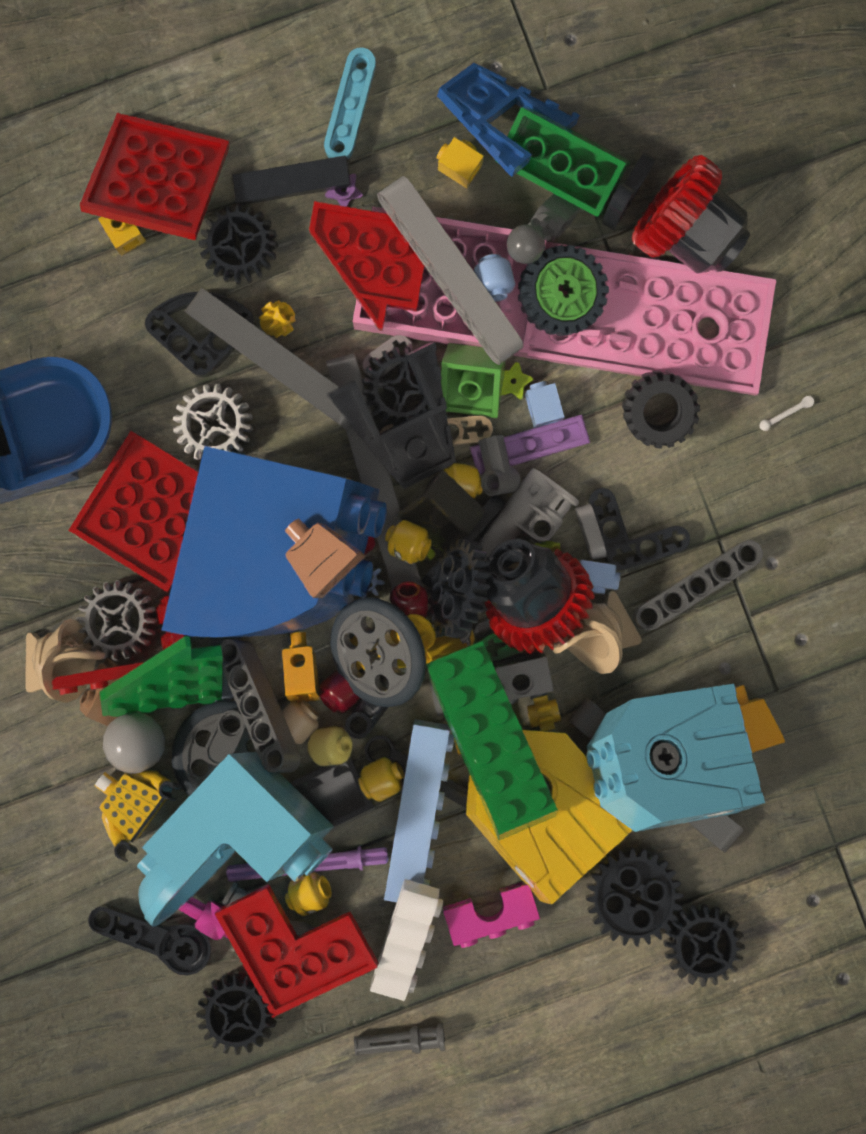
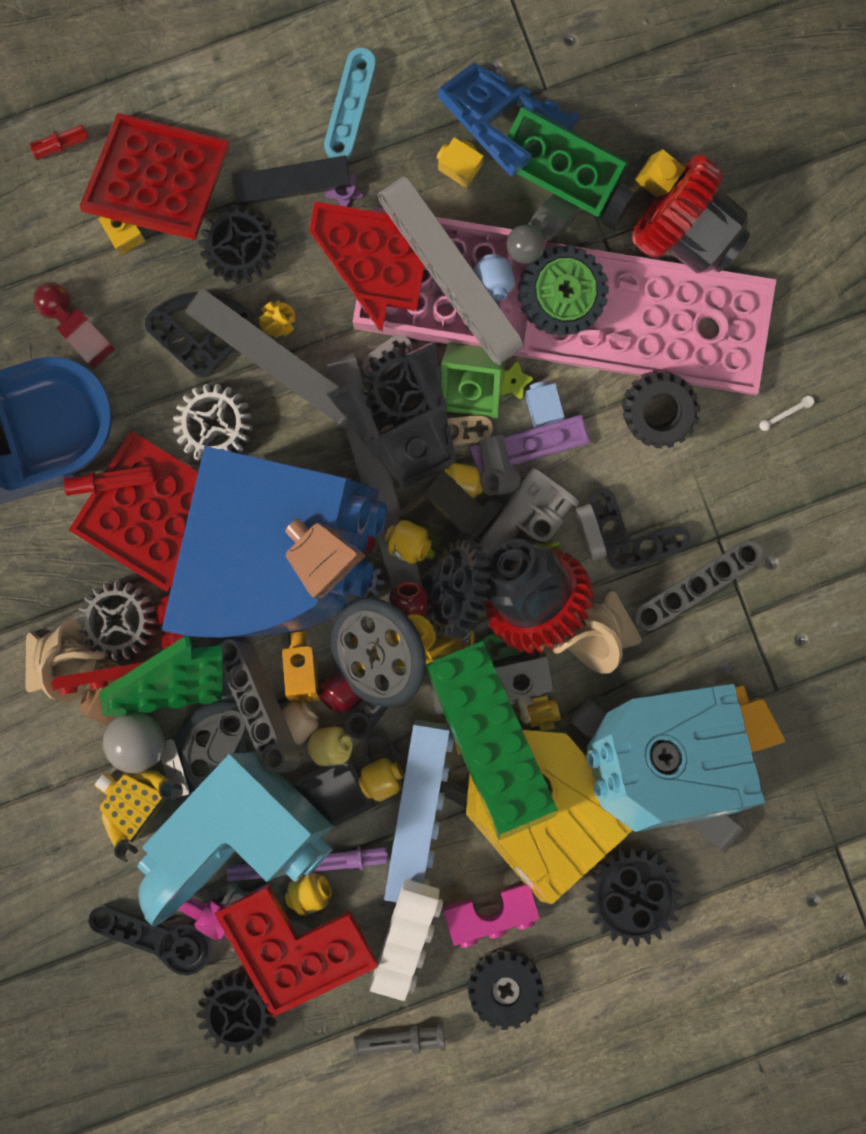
(53, 302): none -> dark red beam
(58, 142): none -> red axle
(108, 480): none -> red axle
(170, 754): none -> white sticker
(497, 970): none -> black bush
(602, 576): light blue brick -> none
(659, 173): none -> yellow brick
(724, 961): black gear -> none

